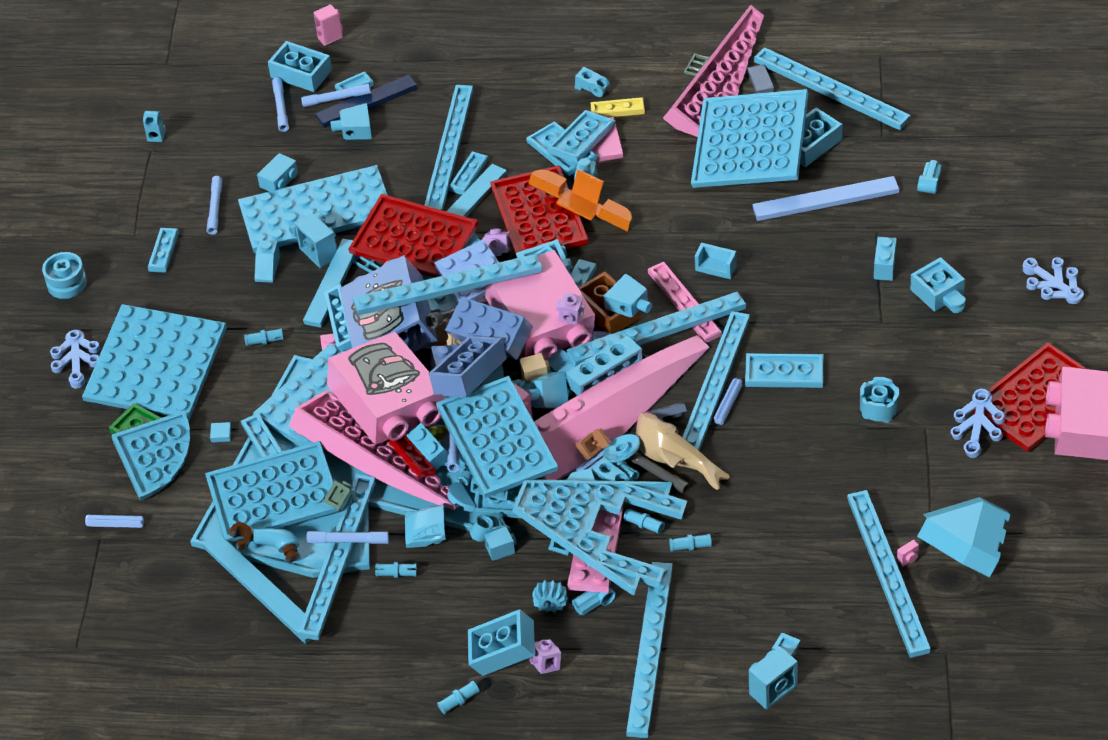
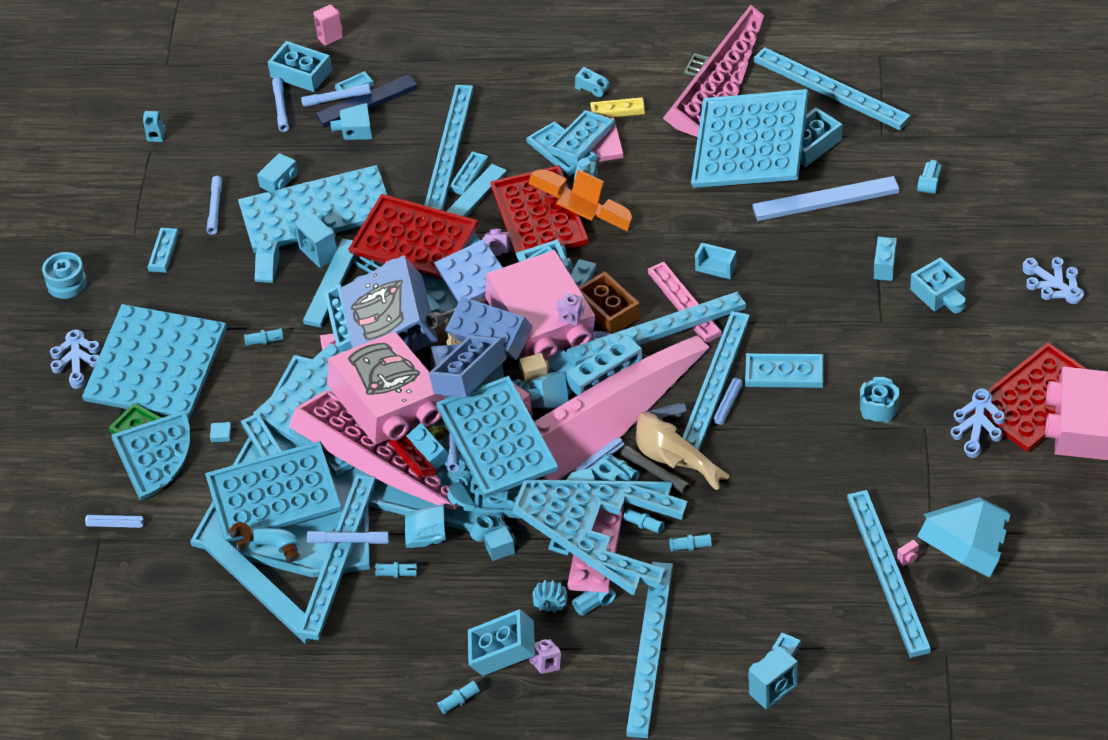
(338, 465): none -> medium azure plate
(339, 495): sand green bracket -> none
(447, 284): medium azure plate -> none
(592, 443): nougat bracket -> none
(621, 448): medium azure dish -> none
(627, 297): medium azure torso -> none
(760, 79): sand blue tile -> none

